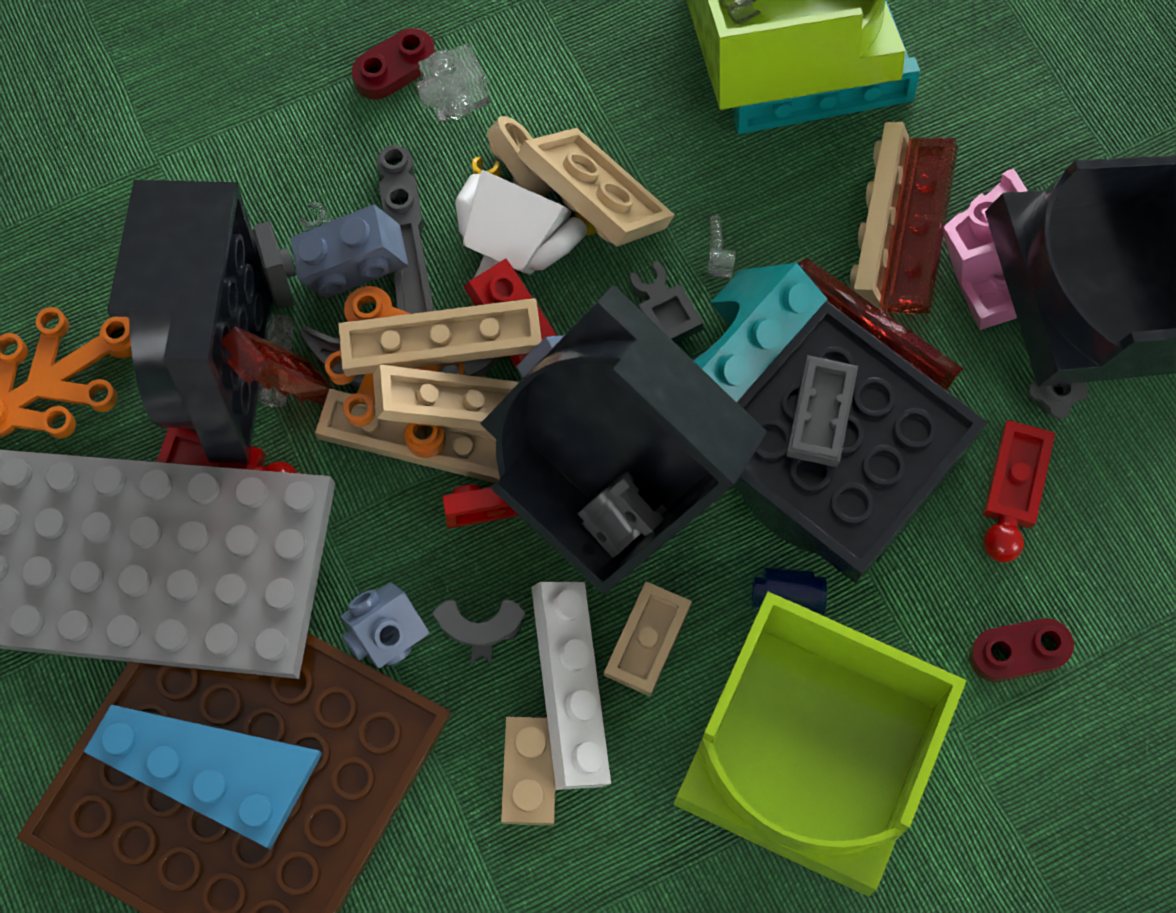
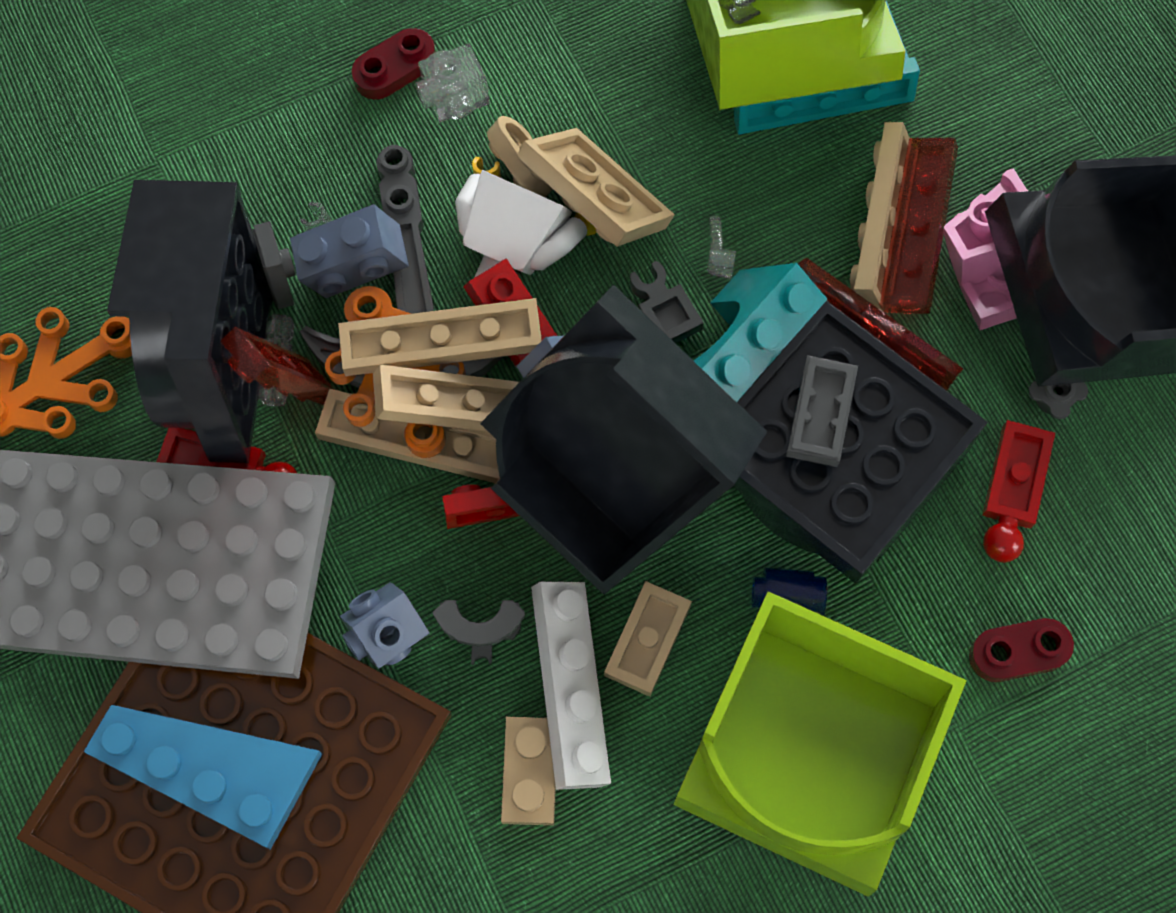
(619, 515): dark grey piece -> none

